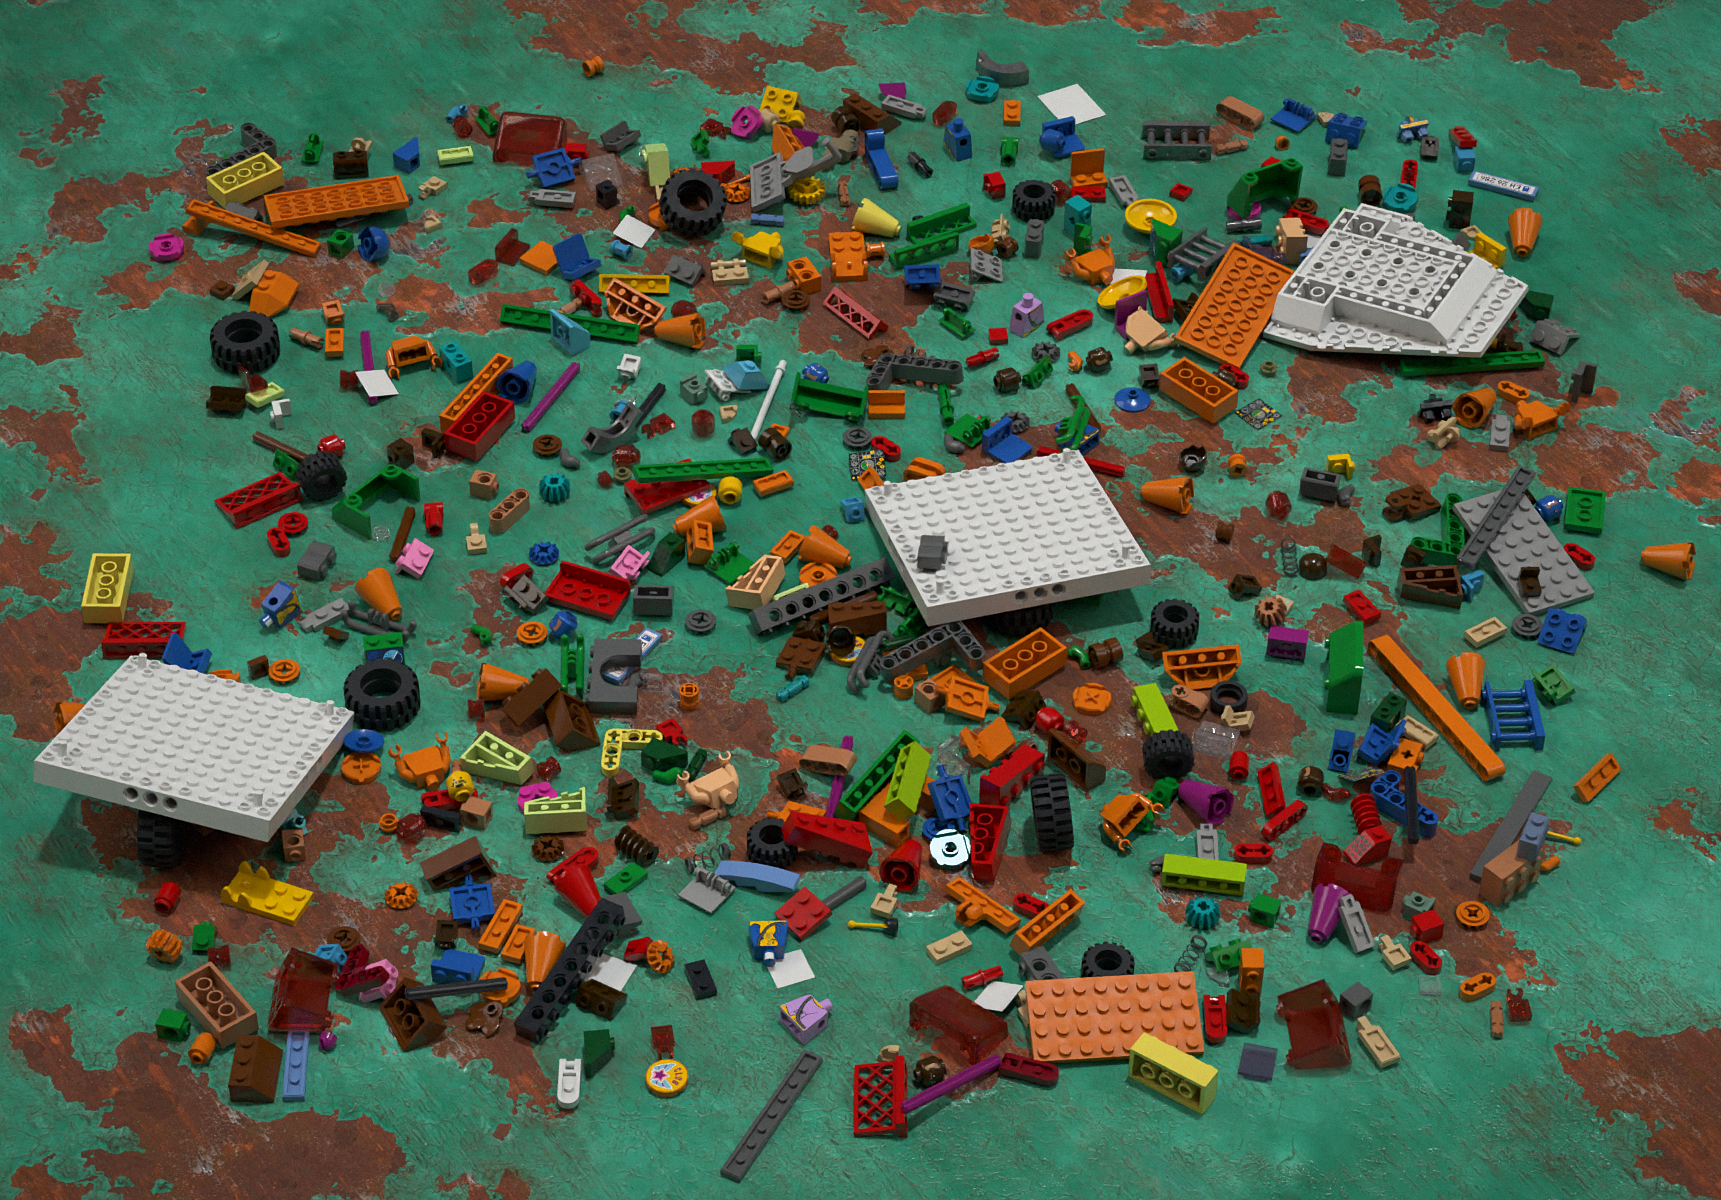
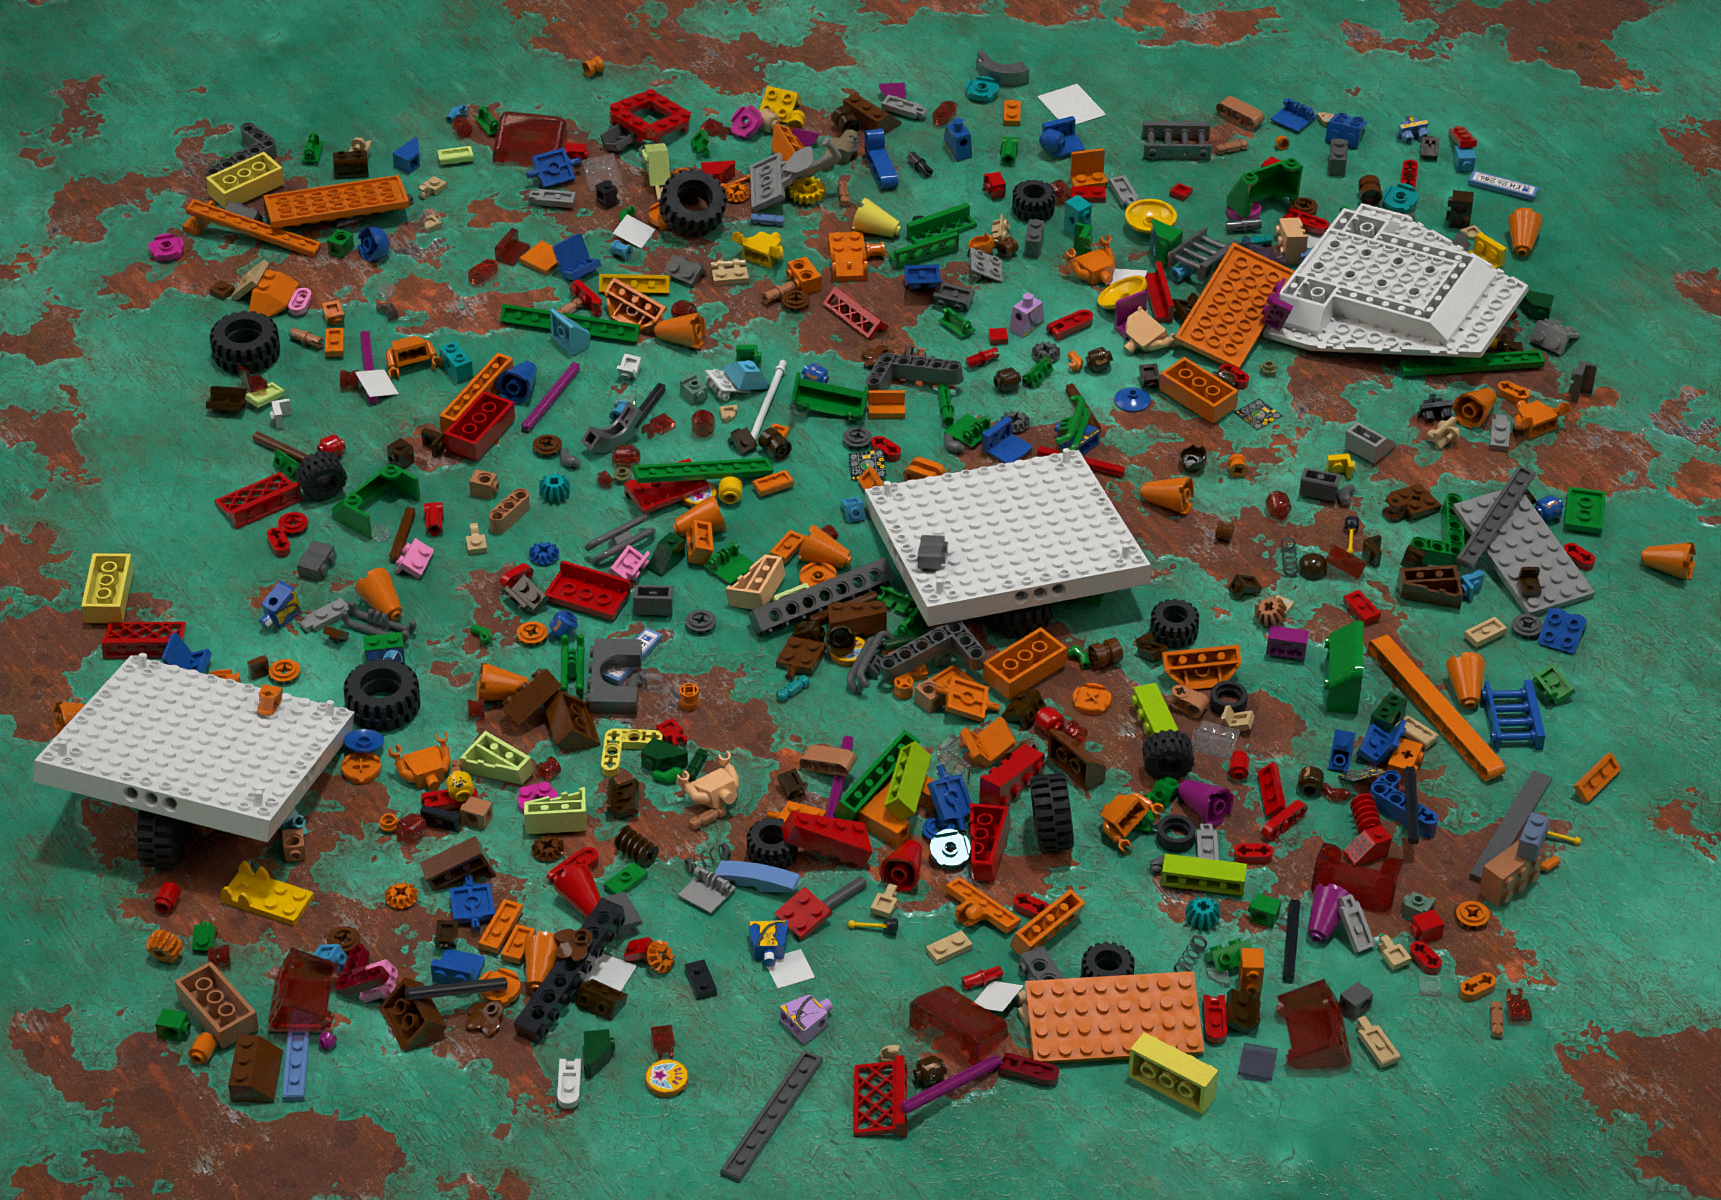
(269, 699): none -> orange piece
(300, 301): none -> bright pink plate
(571, 944): none -> reddish brown plate
(623, 110): none -> red plate
(1176, 845): none -> black tyre
(1277, 310): none -> magenta bracket
(1291, 940): none -> black axle
(1351, 524): none -> black hinge
(1367, 443): none -> light grey slope

